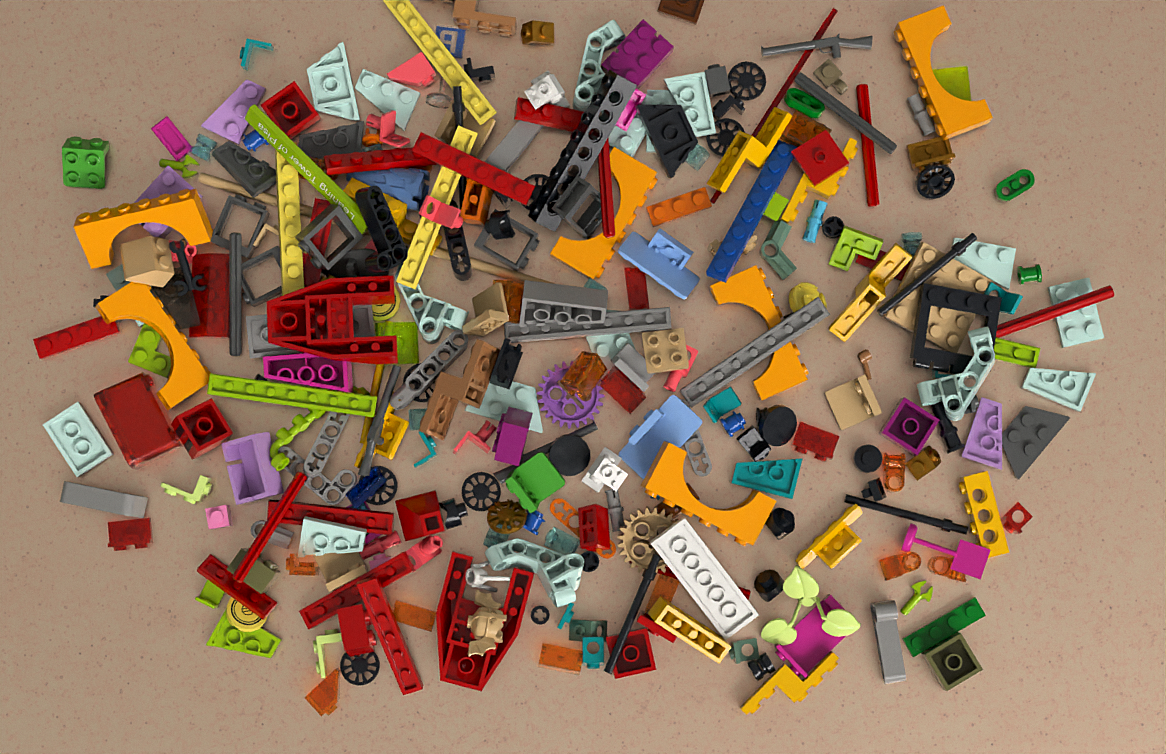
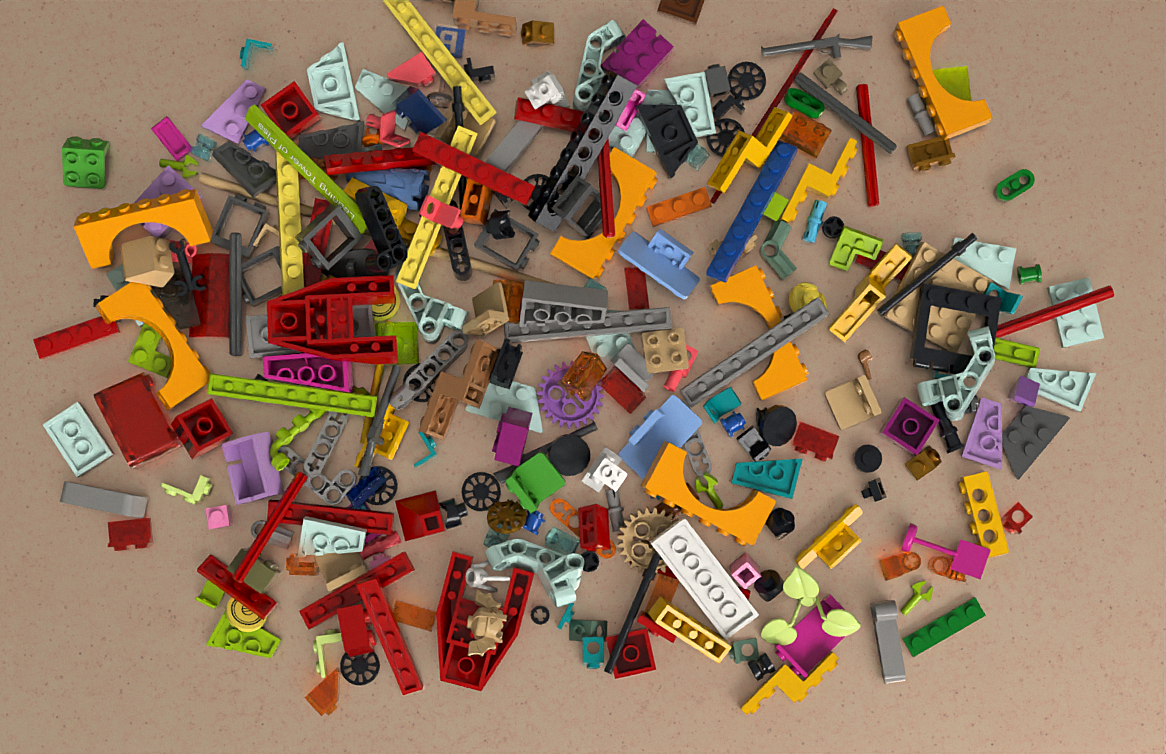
(415, 417): clear light blue slope -> none
(418, 111): none -> dark blue slope
(425, 550): coral bracket -> none
(479, 438): coral bracket -> none
(560, 659): clear orange hinge -> none
(709, 489): none -> lime bar
(745, 570): none -> bright pink brick
(820, 158): red plate -> none
(894, 470): clear orange piece -> none
(935, 180): black wheel -> none
(945, 524): black bar -> none
(952, 661): olive brick -> none
(1025, 391): none -> medium lavender slope

